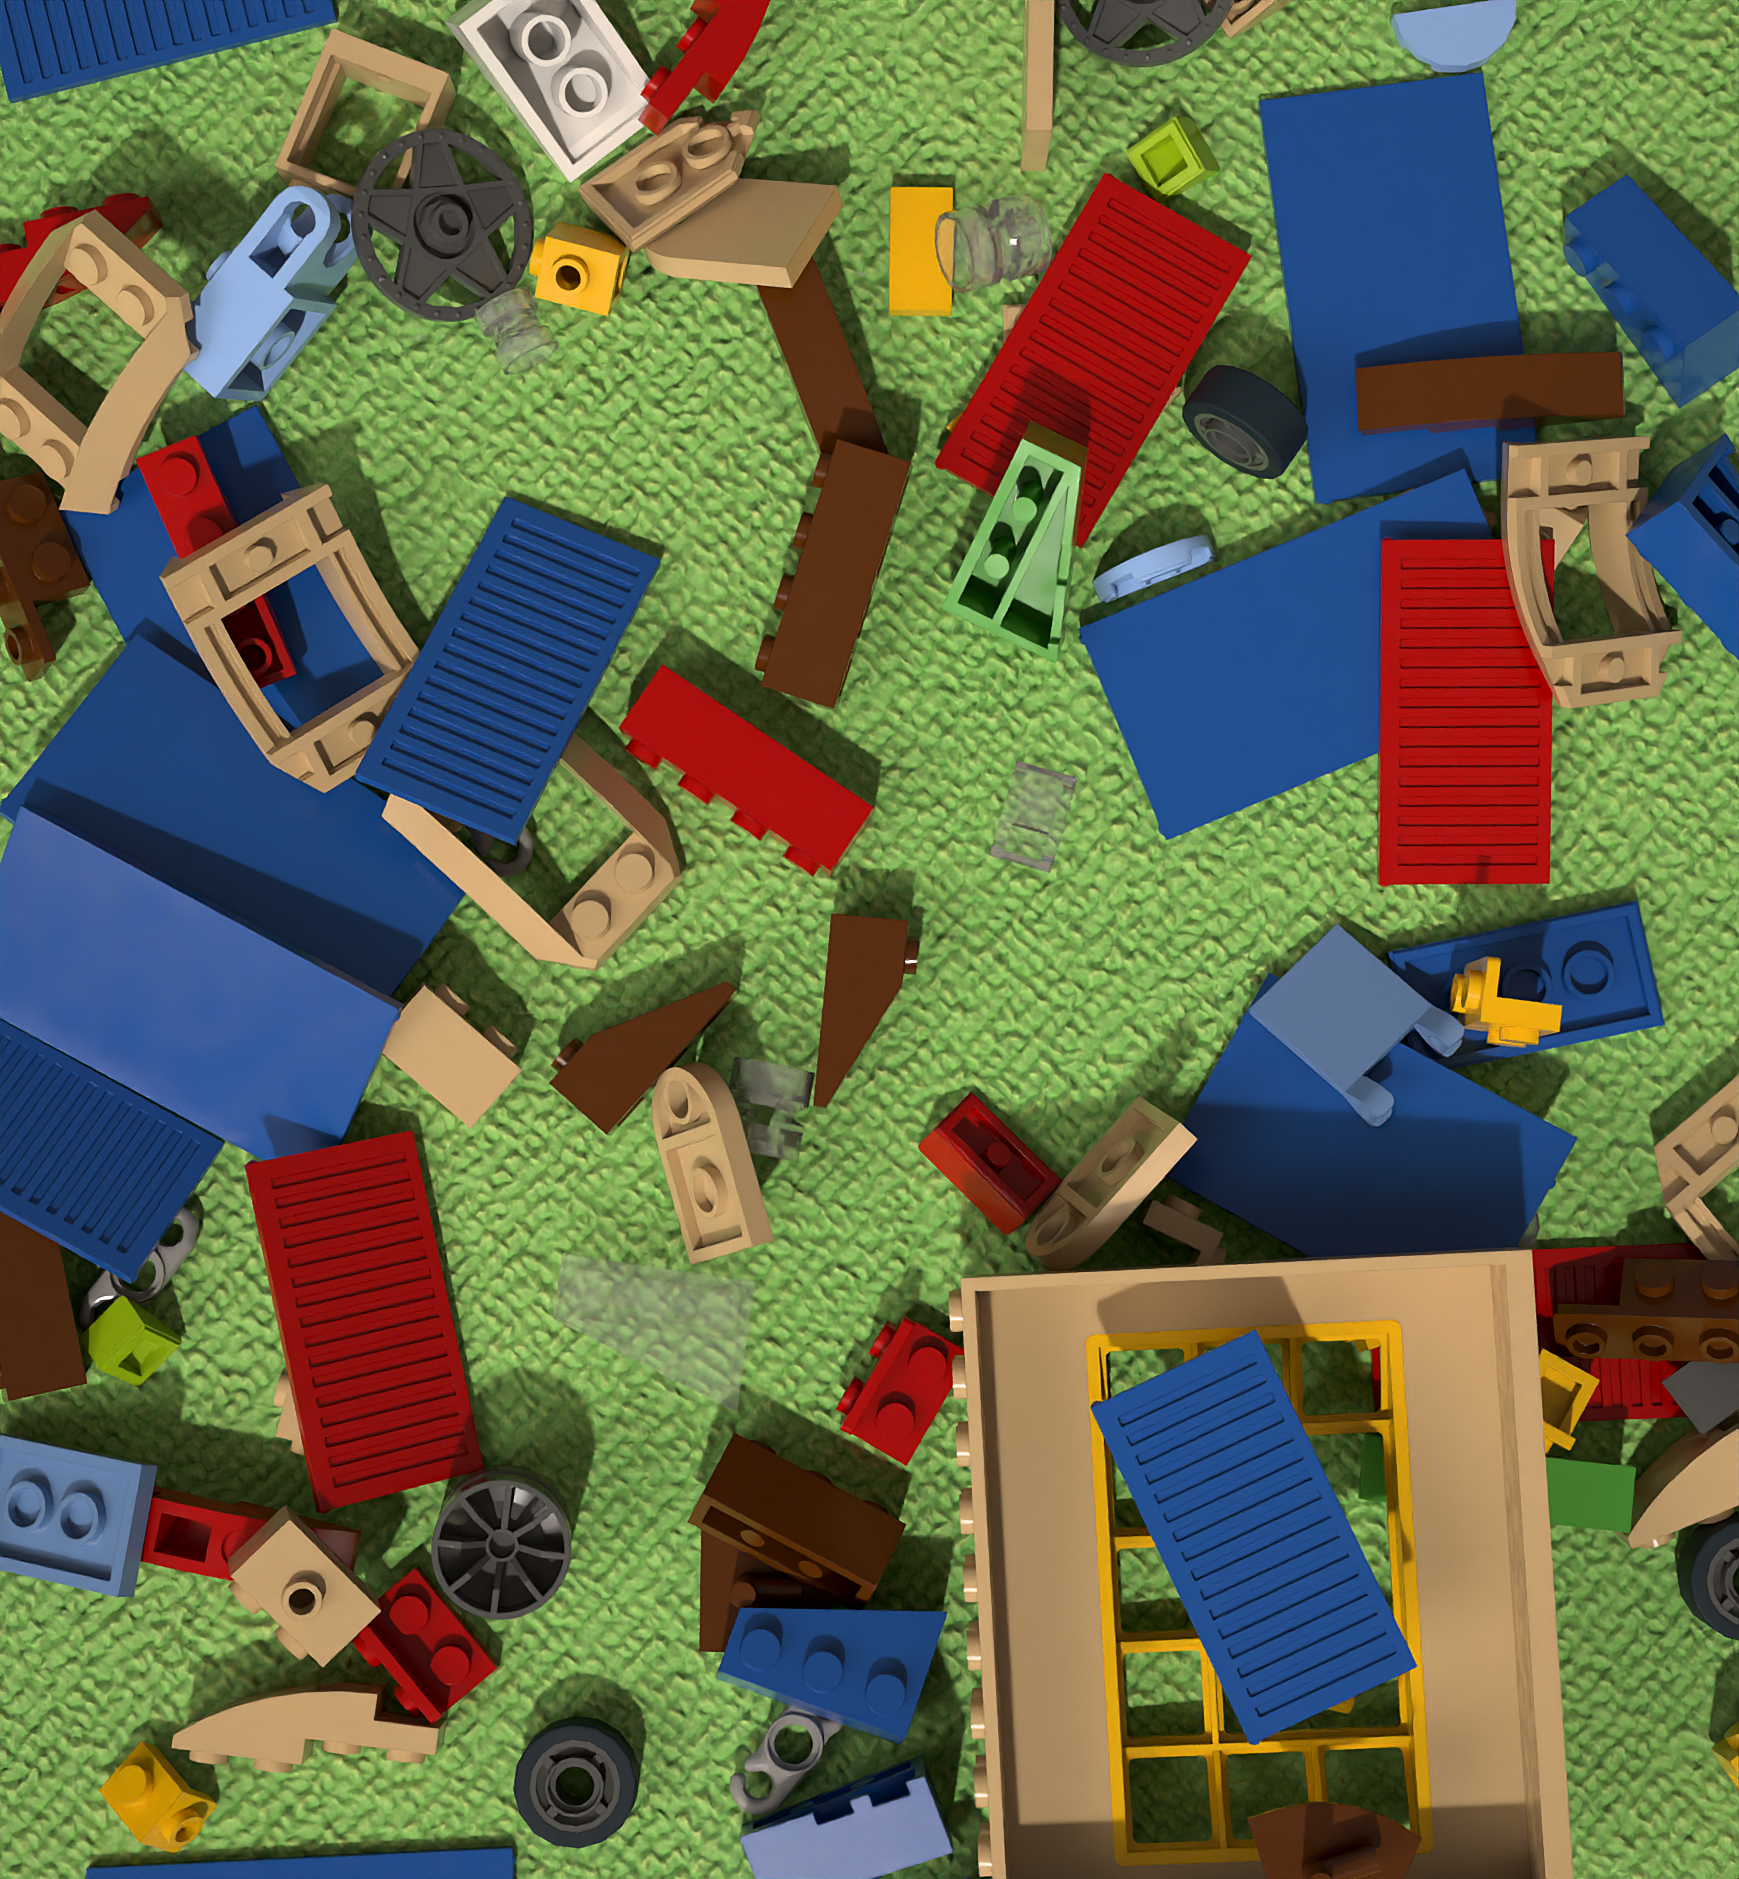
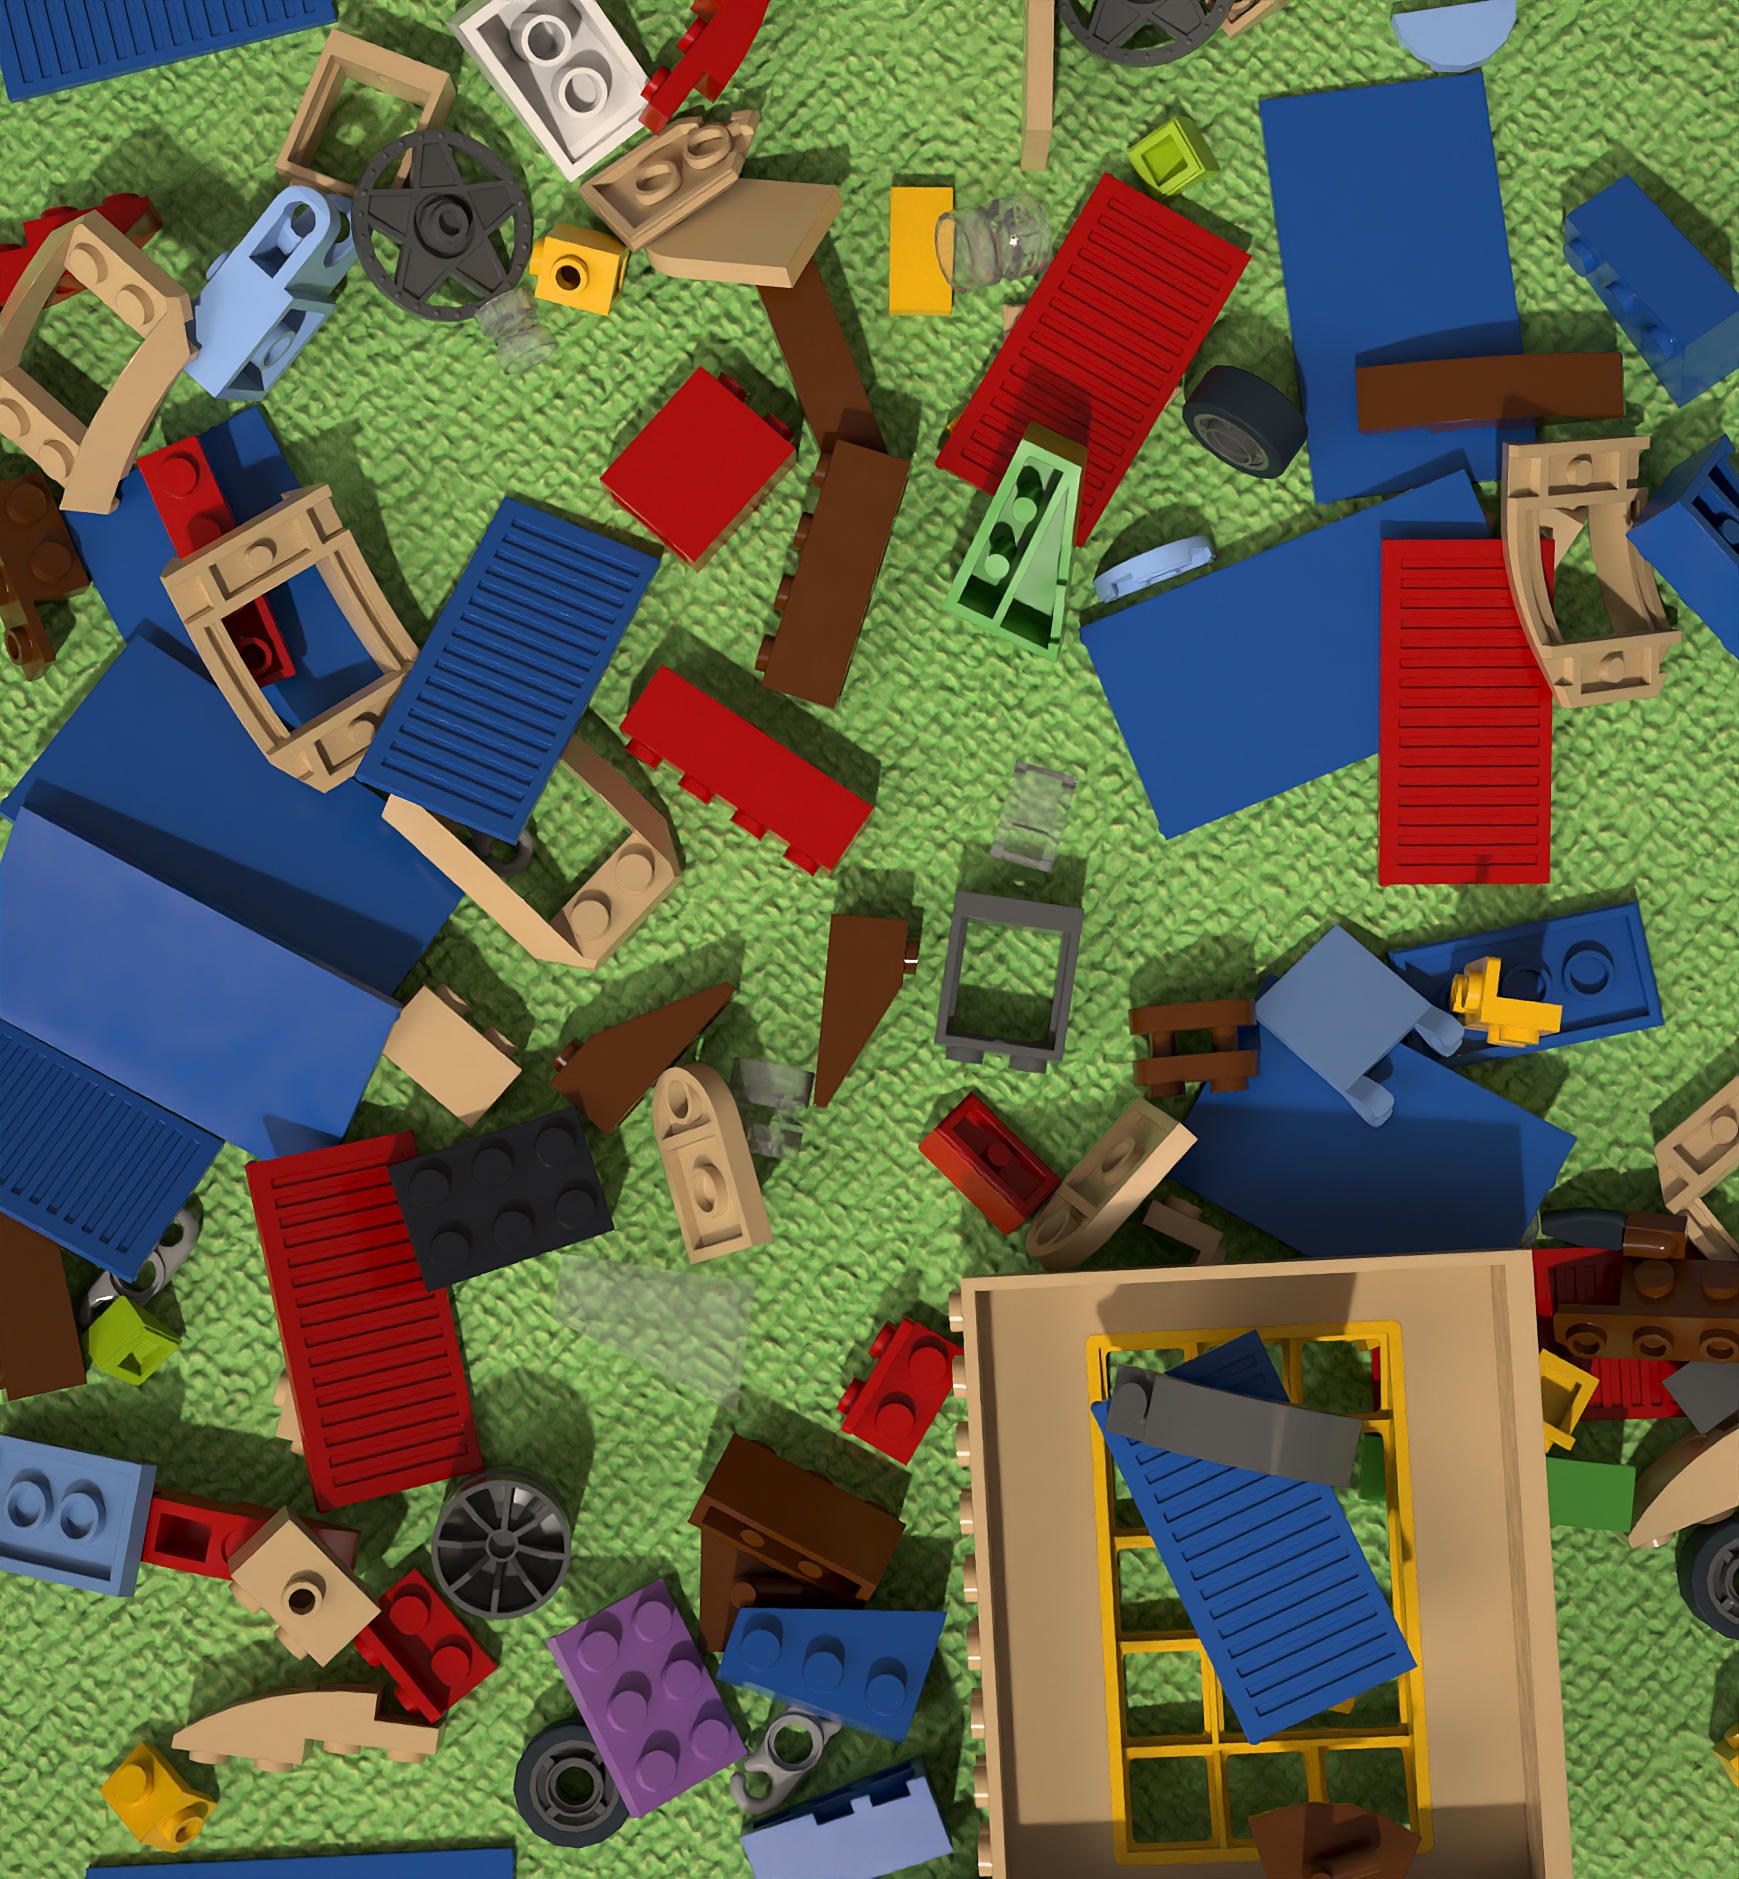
(500, 1198): none -> black brick
(646, 1698): none -> medium lavender plate
(700, 467): none -> red brick
(1020, 916): none -> dark grey window
(1224, 1069): none -> reddish brown brick
(1233, 1427): none -> dark grey arch
(1637, 1233): none -> piece

